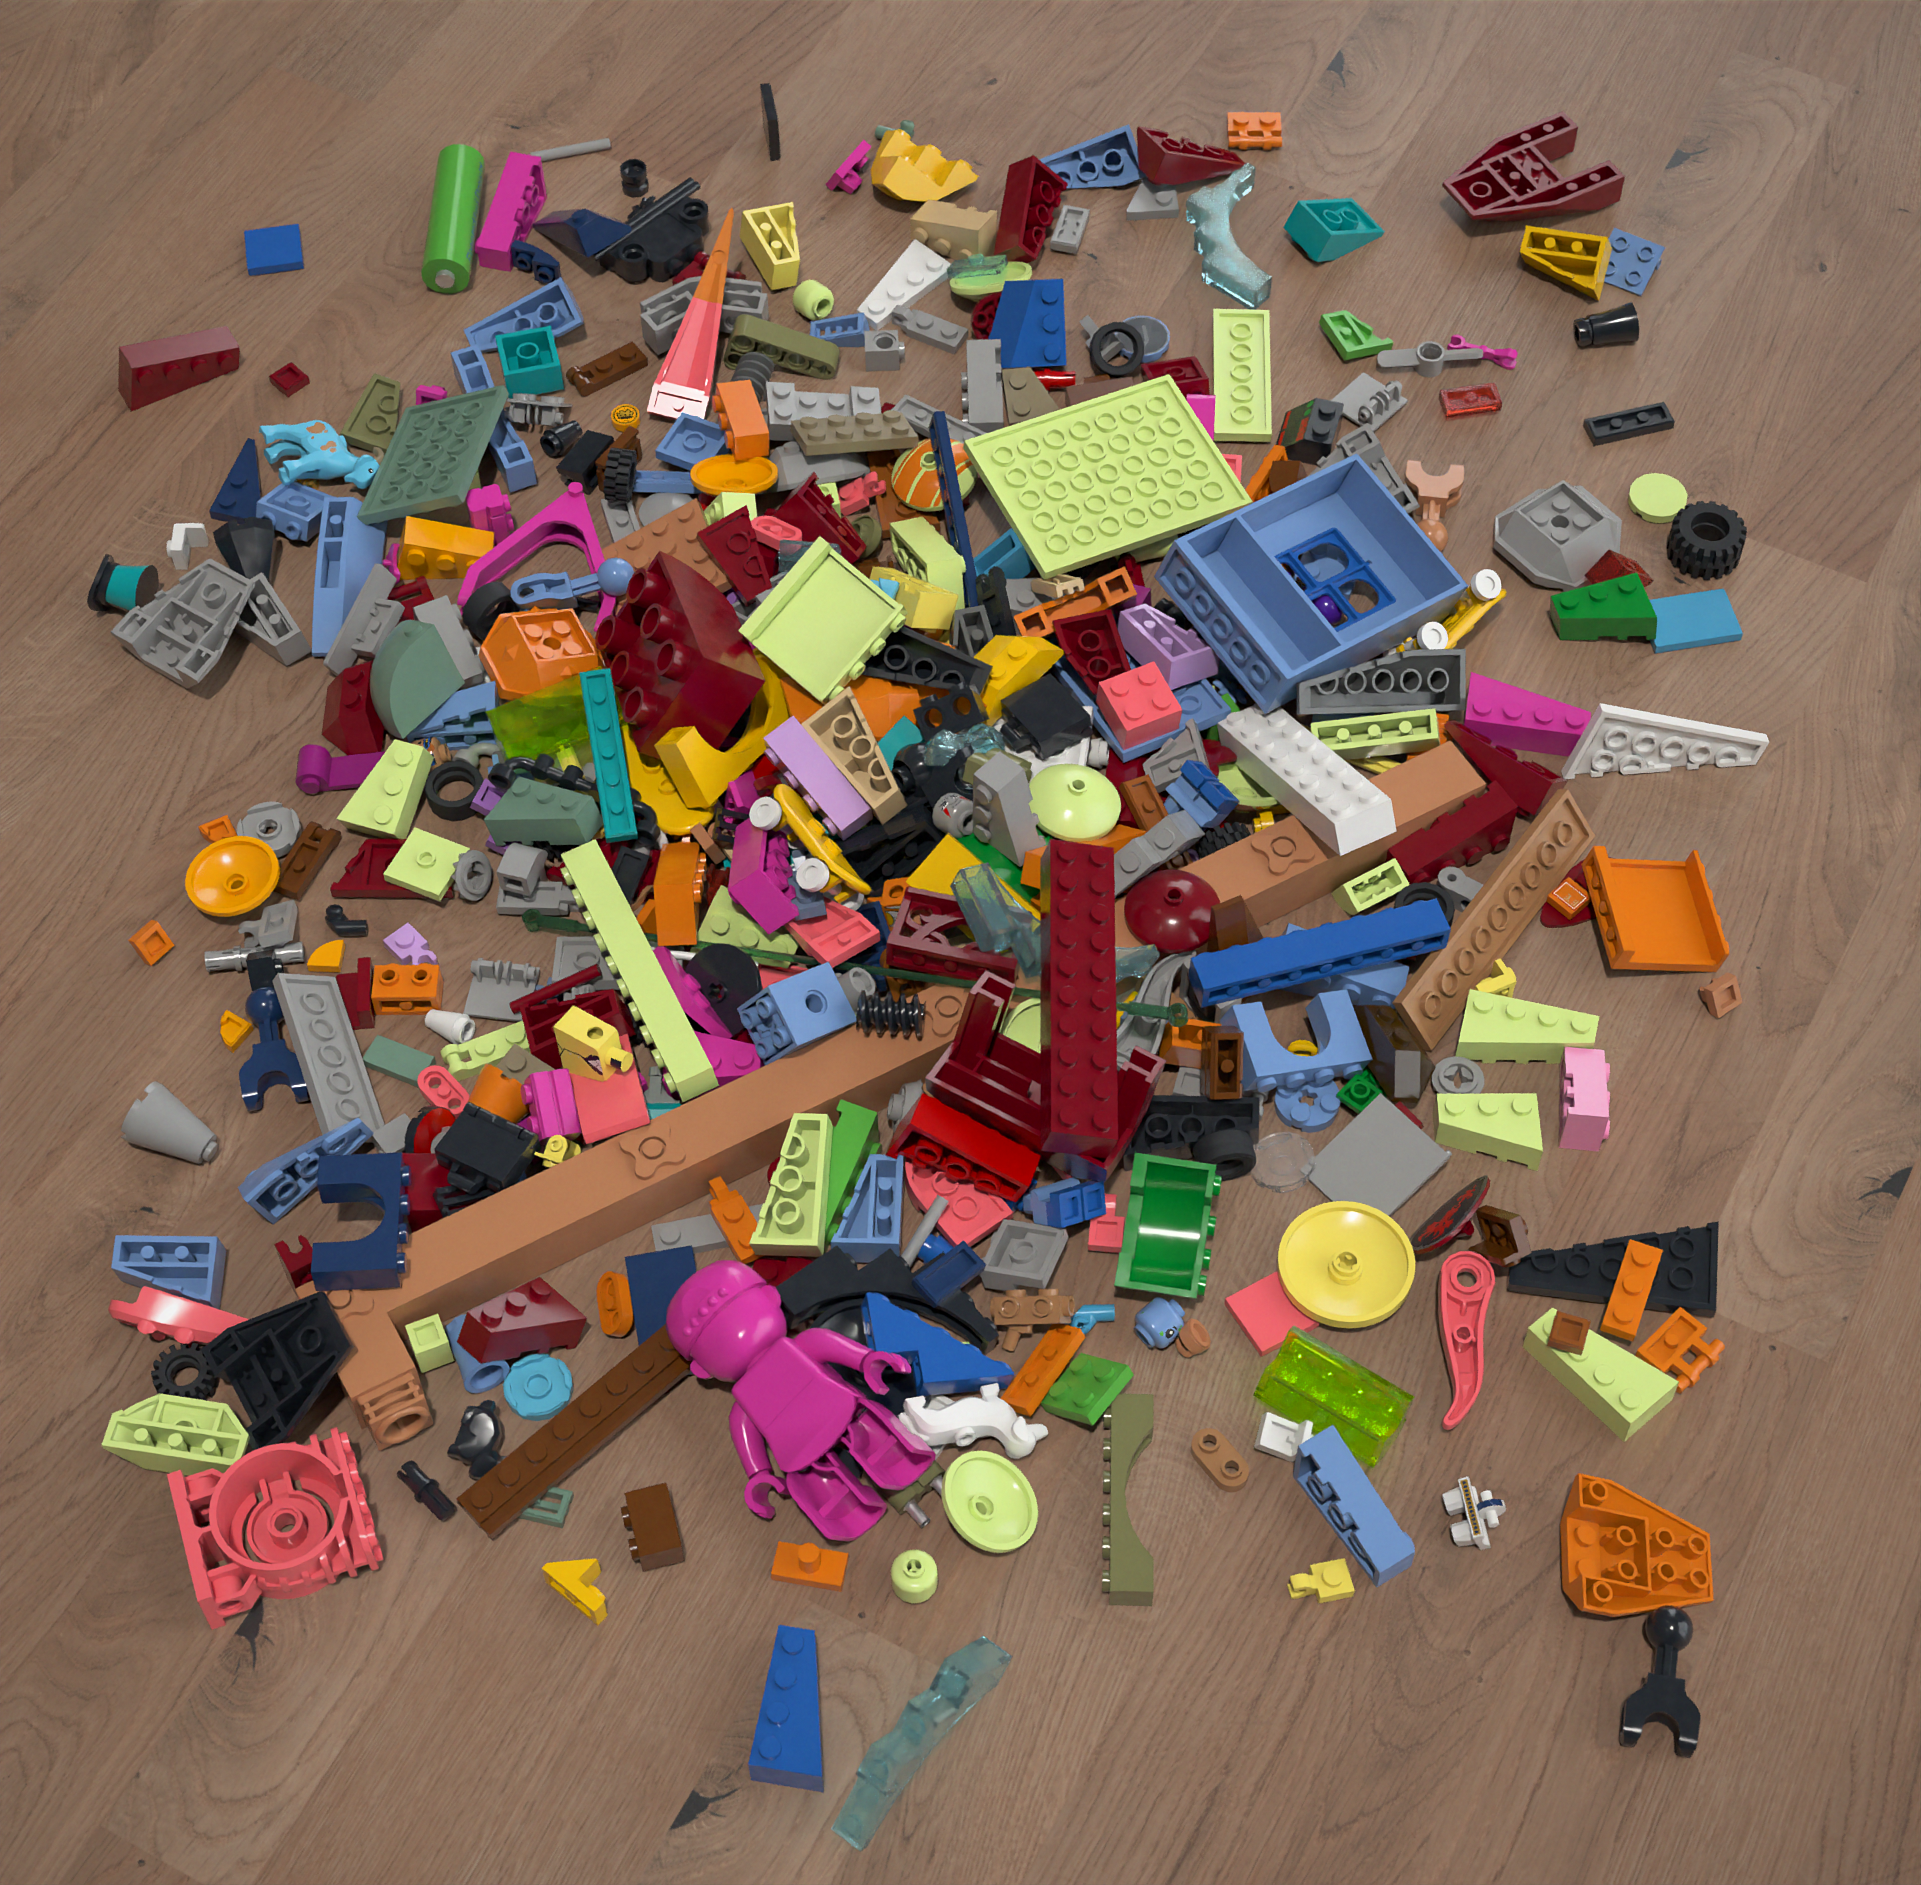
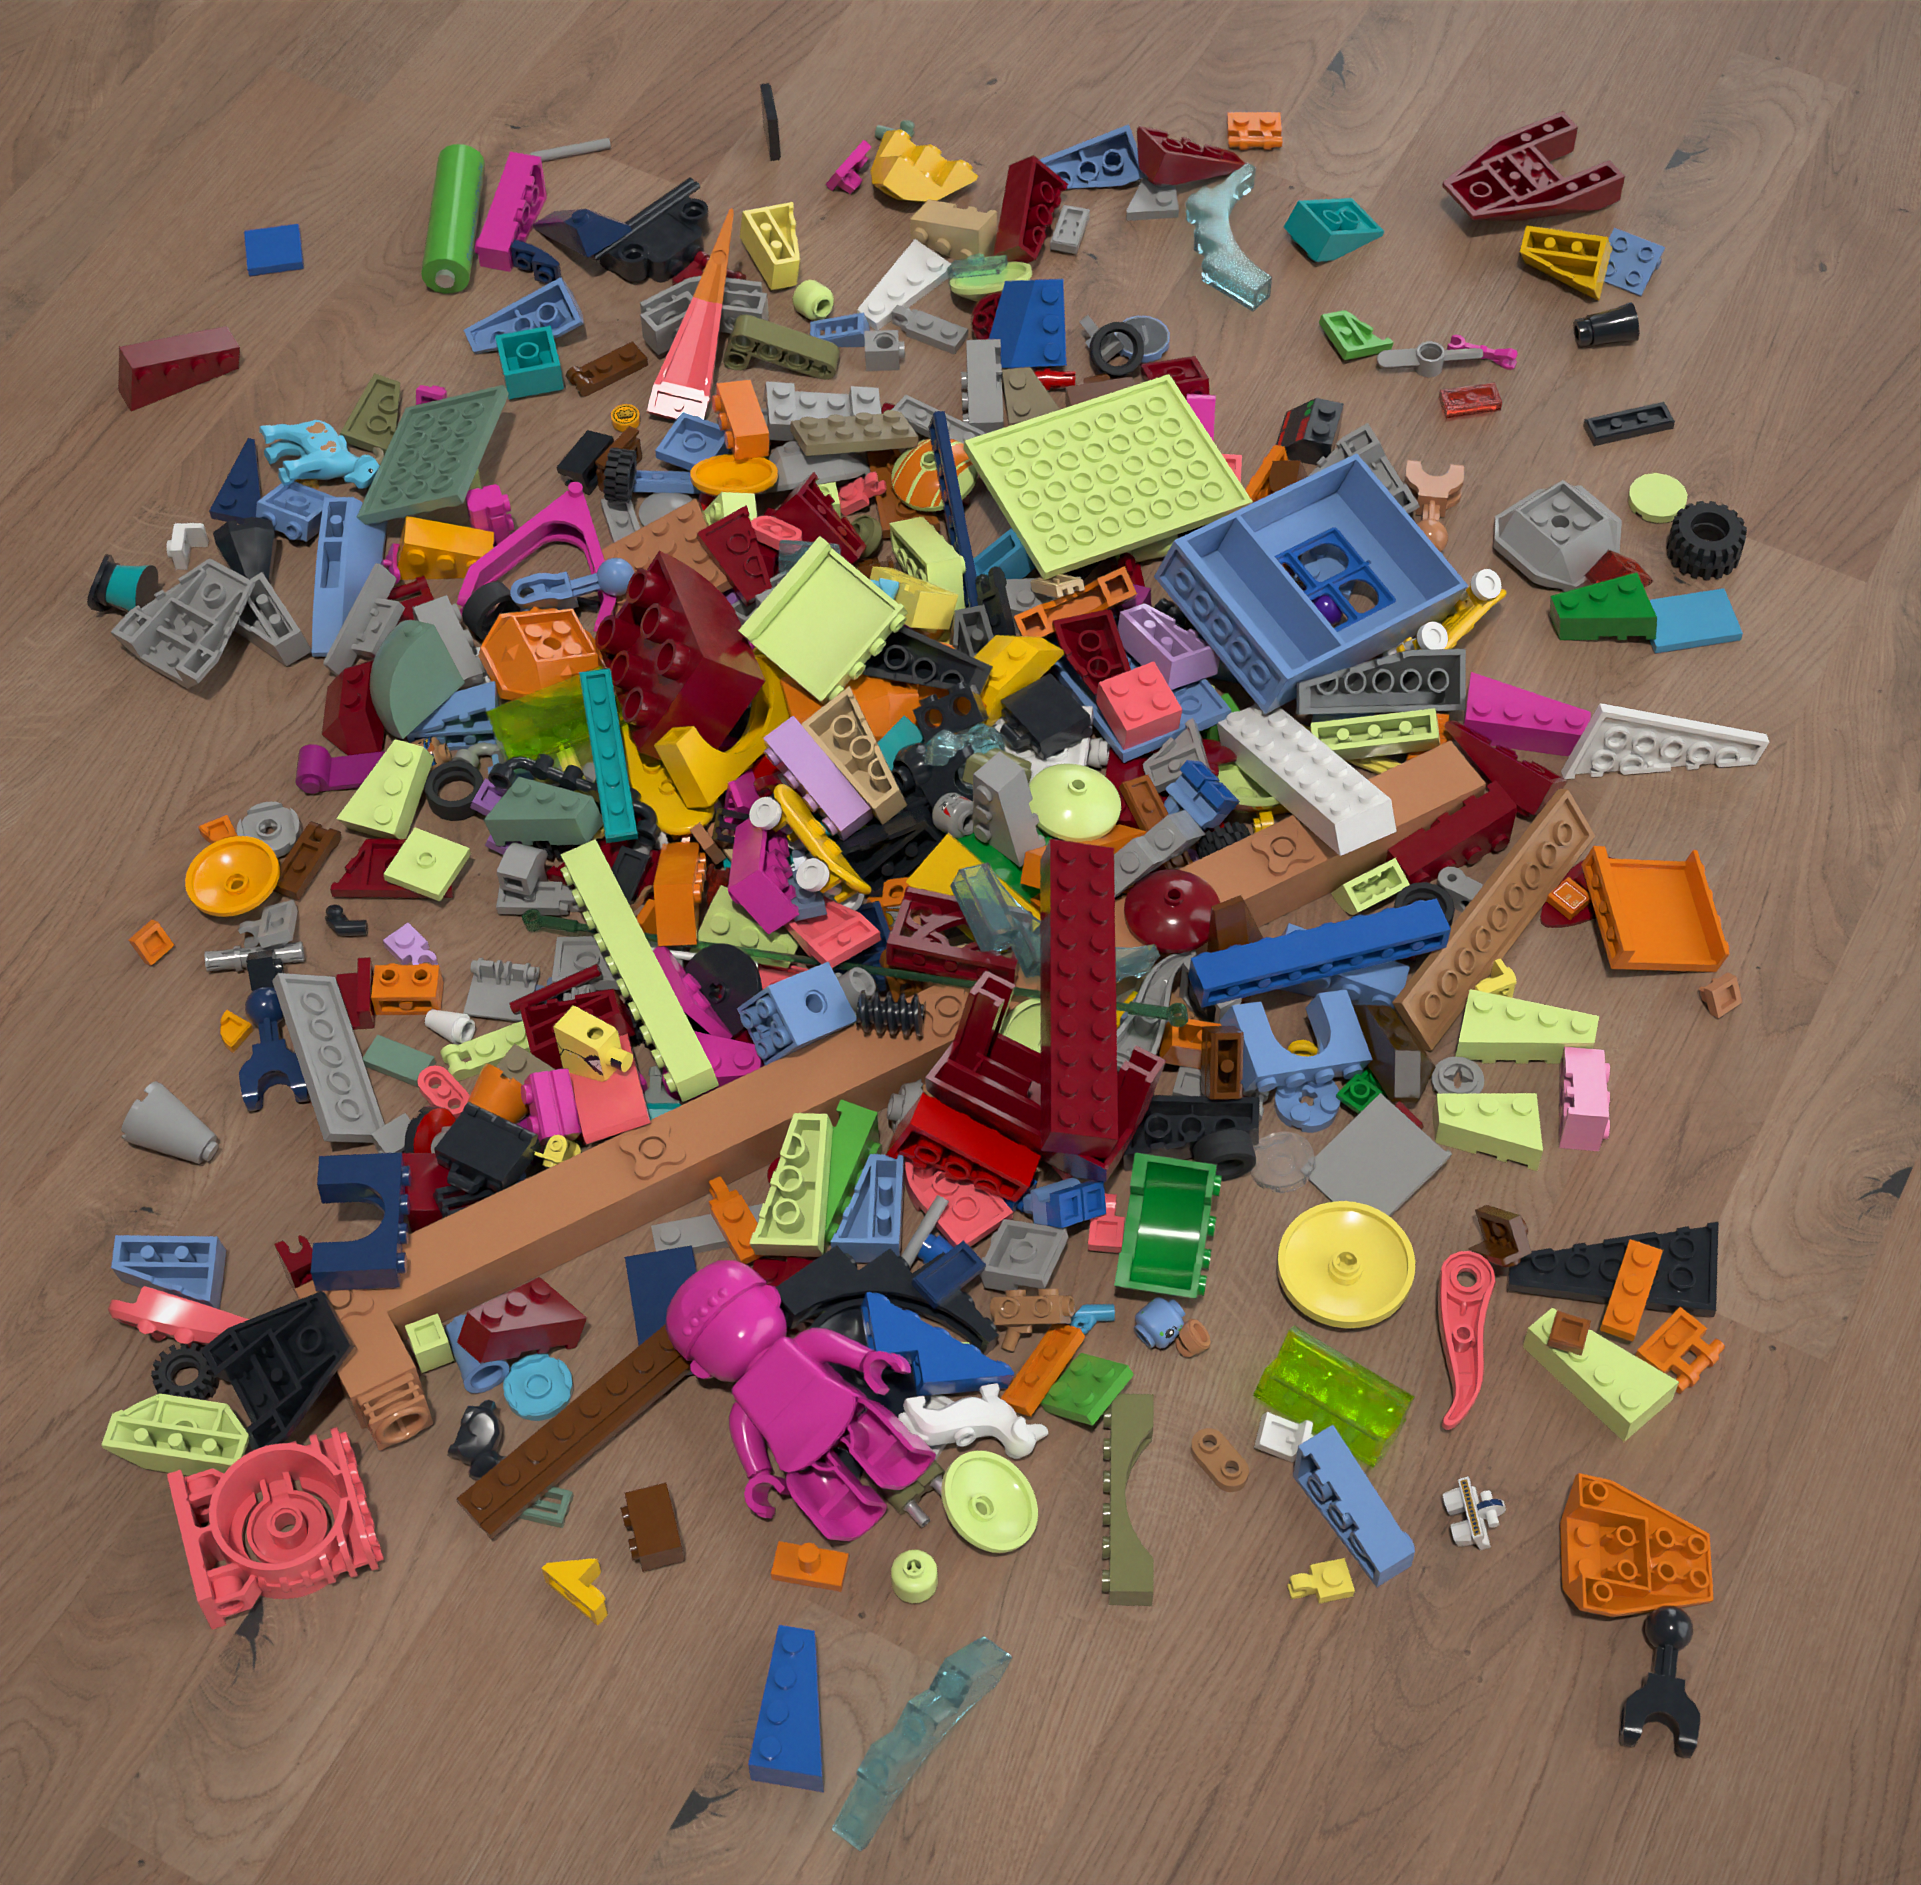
(289, 379): dark red tile -> none
(290, 1177): medium blue wedge -> none
(327, 957): light orange tile -> none
(426, 1490): black axle -> none
(475, 887): light grey gear -> none
(505, 445): medium blue arch -> none
(546, 409): light grey hinge -> none
(560, 438): black cone -> none
(614, 1304): orange plate -> none
(634, 178): black wheel -> none
(643, 204): black plant -> none
(756, 368): dark grey piece -> none
(1231, 689): medium blue plant -> none
(1242, 375): yellowish green plate -> none
(1267, 1314): coral tile -> none
(1370, 400): light grey hinge -> none
(1452, 1218): shield -> none

